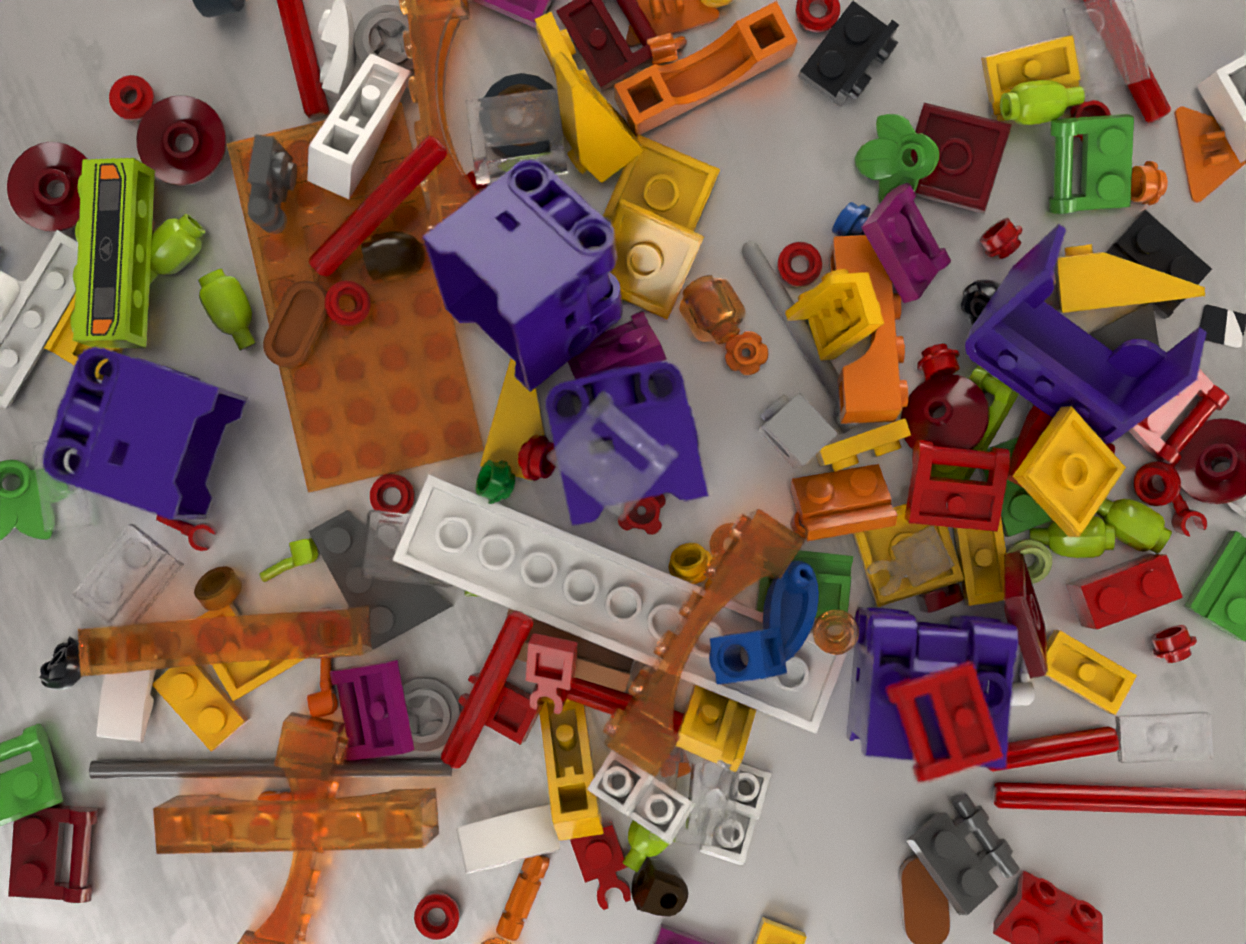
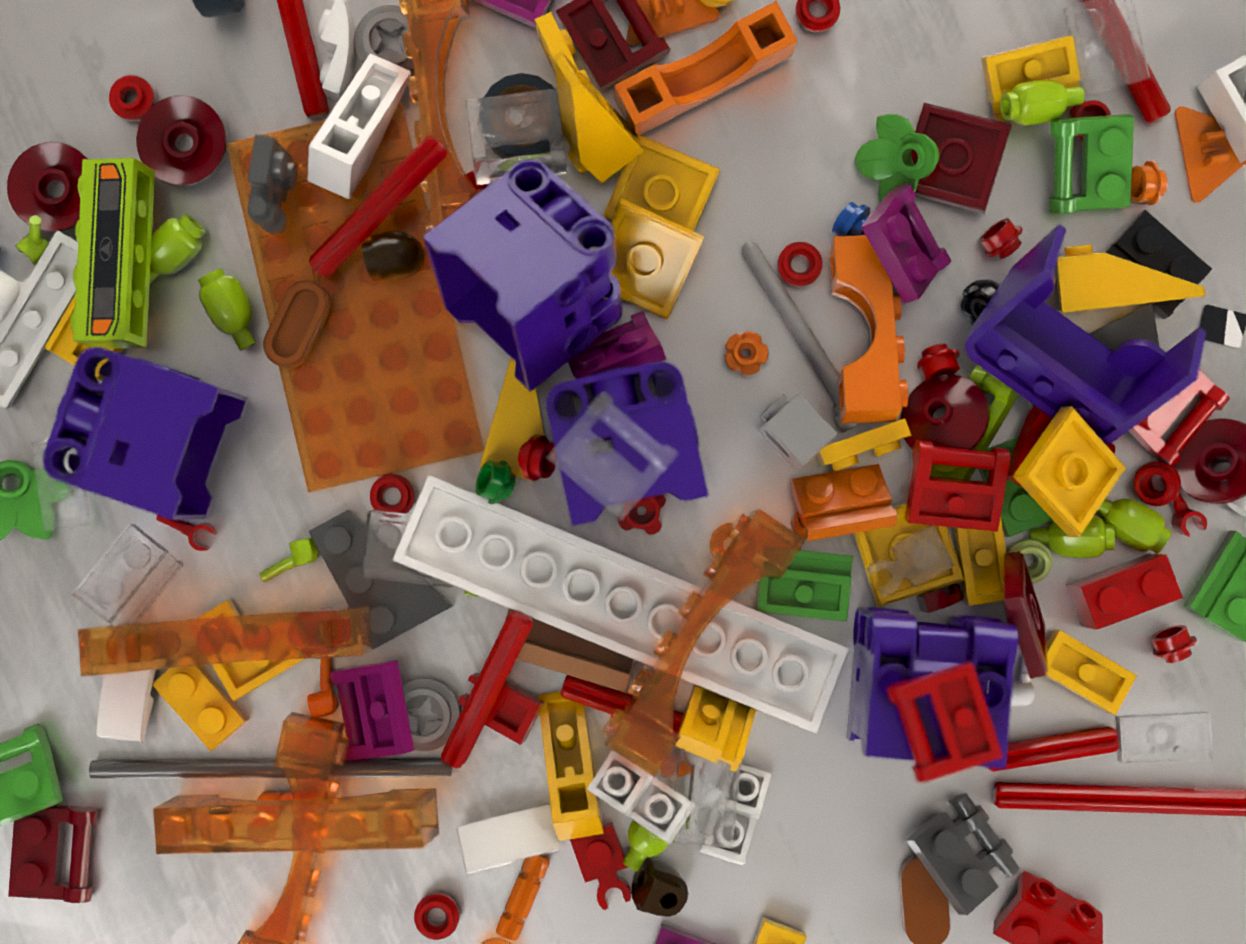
(33, 243): none -> lime hand
(64, 667): black plate -> none
(218, 588): pearl gold tile -> none
(356, 293): red plate -> none
(552, 668): plate -> none
(665, 47): orange hand -> none
(689, 562): yellow plate -> none
(712, 309): clear orange head -> none
(763, 650): blue brick -> none
(792, 606): blue arm -> none
(838, 311): yellow bracket -> none
(839, 643): clear orange plate -> none
(847, 54): black bracket -> none

